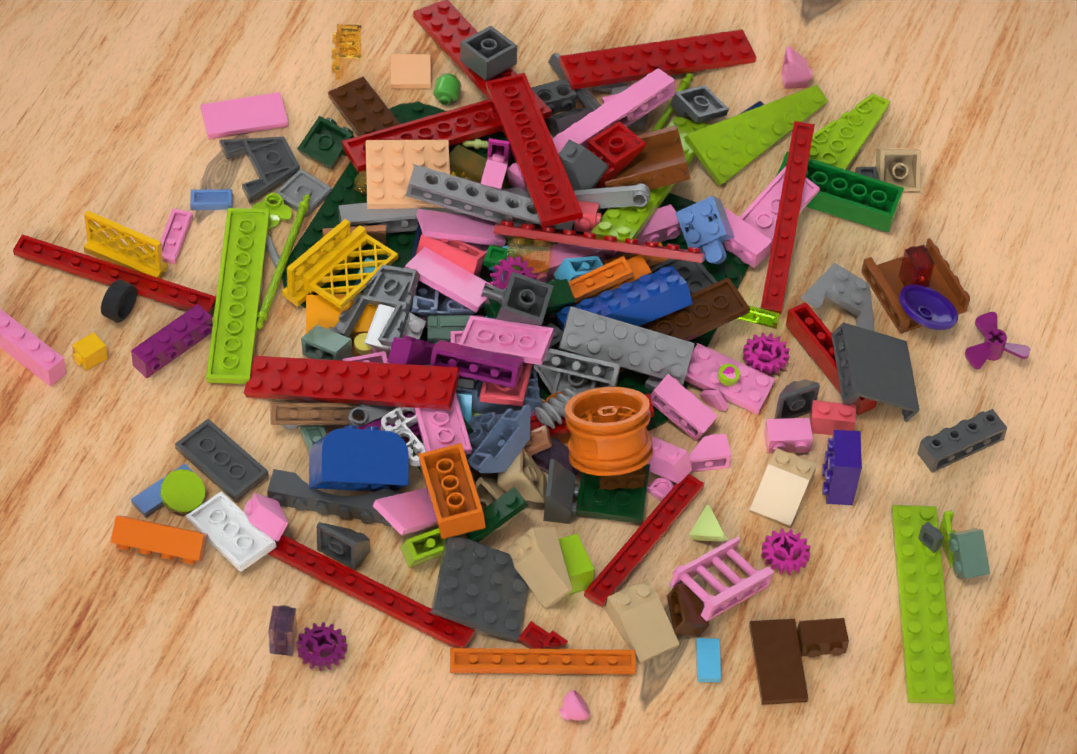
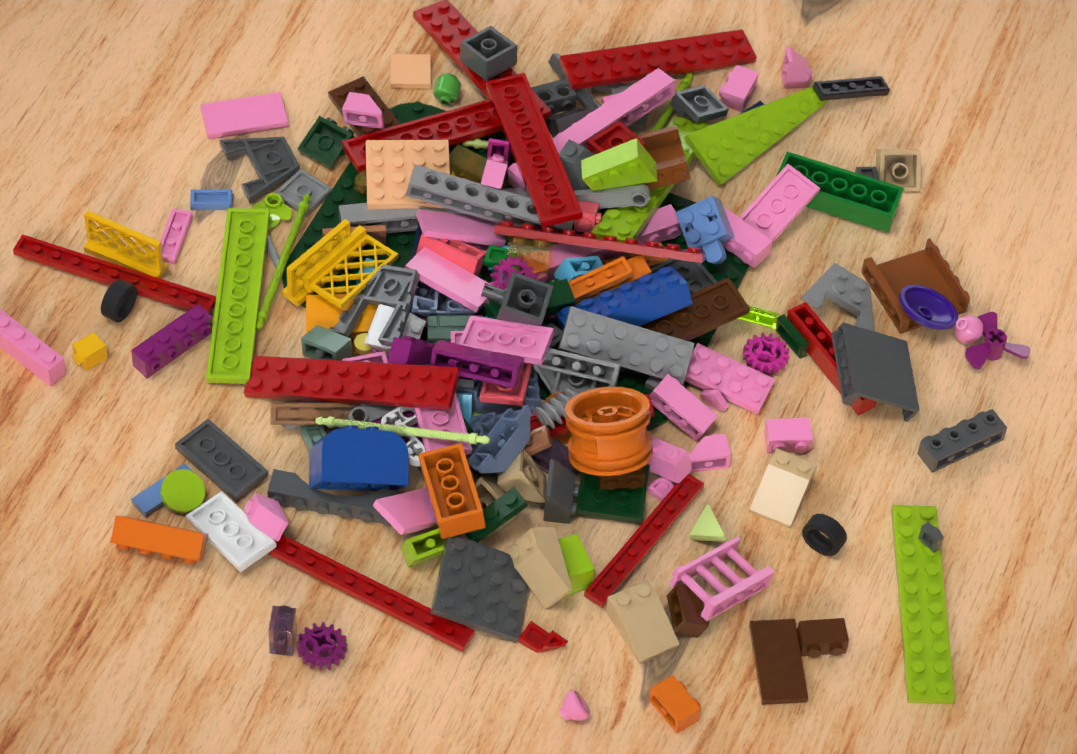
(342, 544): dark grey slope -> none
(347, 45): clear yellow bracket -> none
(362, 111): none -> bright pink slope
(472, 438): none -> yellowish green hose
(542, 661): orange plate -> none
(619, 167): none -> lime wedge
(675, 703): none -> orange brick
(708, 660): medium azure tile -> none
(728, 374): lime tile -> none
(738, 88): none -> bright pink brick
(783, 551): dark pink gear -> none
(787, 217): red plate -> none
(792, 336): none -> dark green tile
(796, 399): dark grey slope -> none
(828, 526): none -> black tyre
(831, 416): coral brick -> none
(842, 467): dark purple brick -> none
(843, 139): lime wing -> none
(851, 88): none -> black tile
(916, 266): clear red brick -> none
(945, 528): lime tile -> none
(968, 329): none -> bright pink brick
(969, 553): sand green brick -> none

